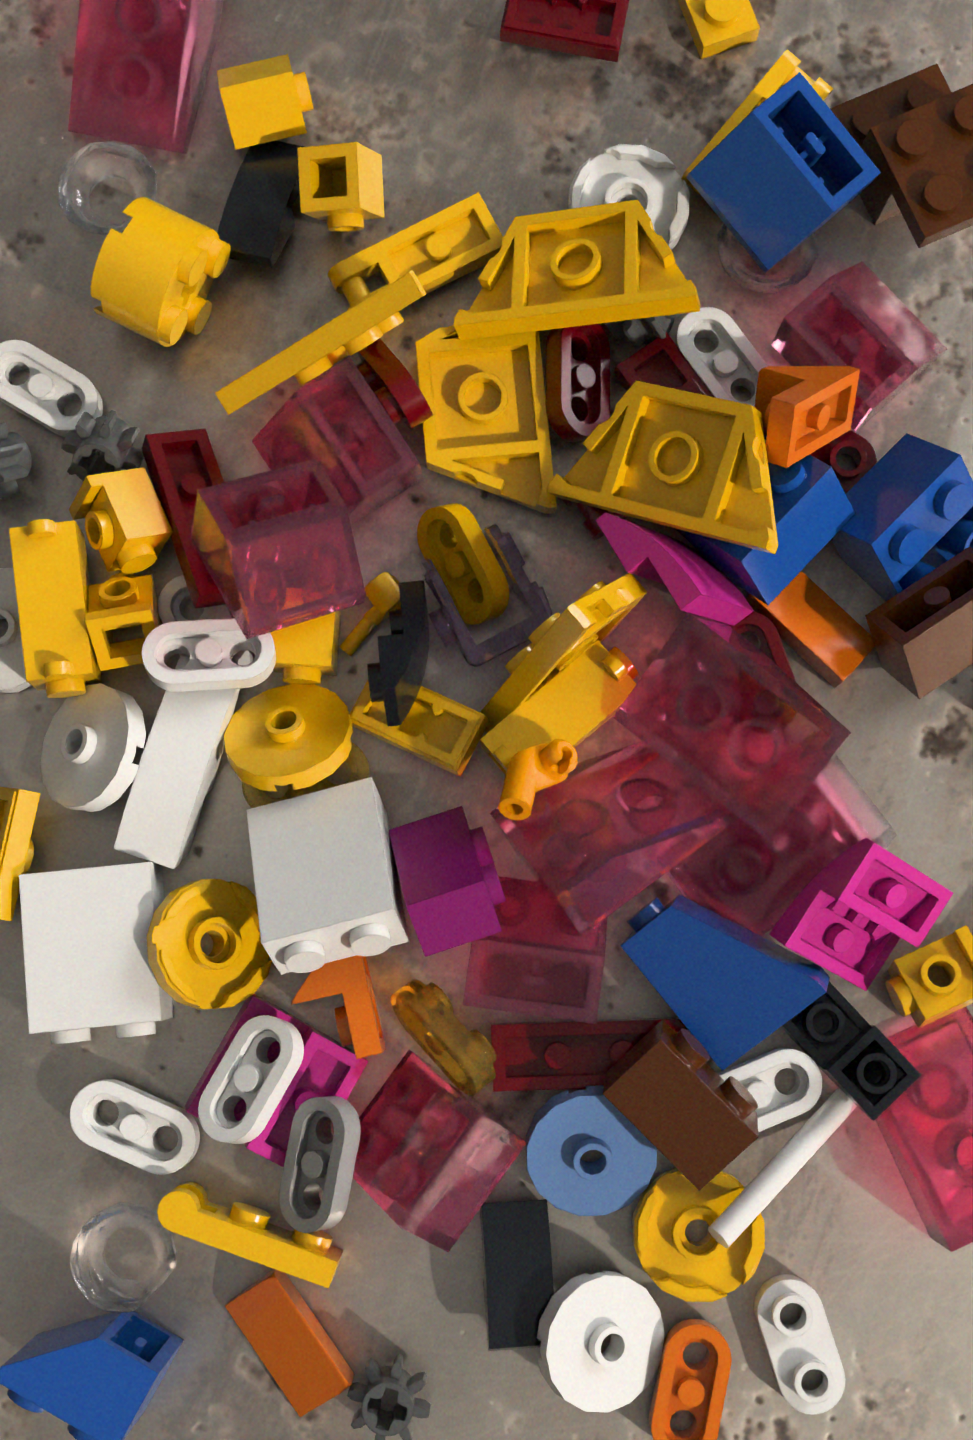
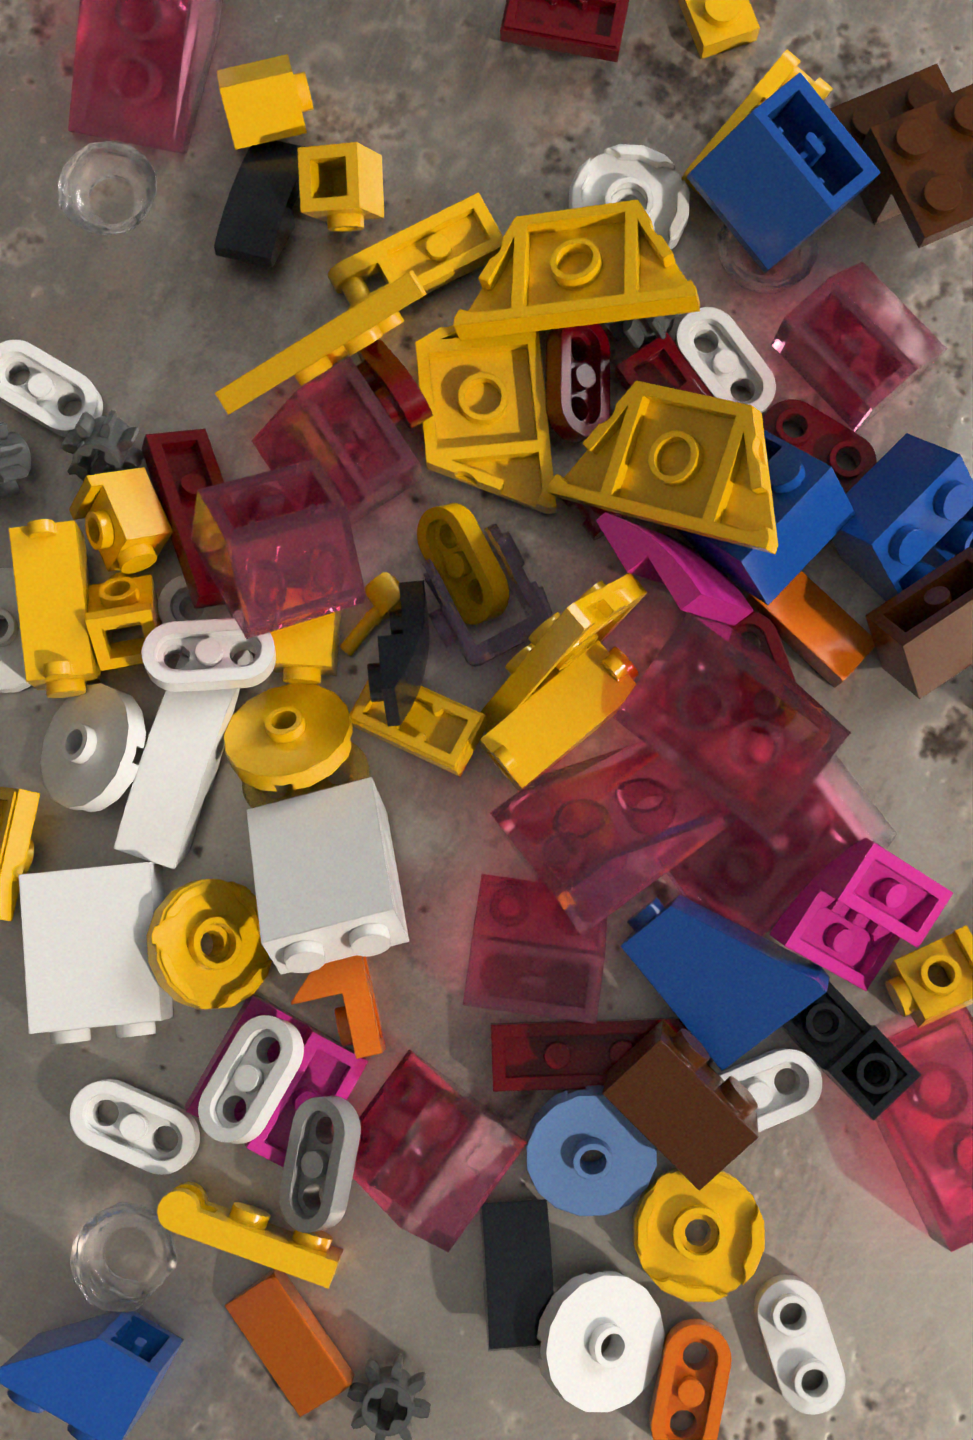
(158, 273): yellow brick -> none
(447, 880): magenta brick -> none
(459, 1053): clear yellow plate -> none
(534, 771): light orange arm -> none
(781, 1168): white bar -> none
(804, 408): orange slope -> none

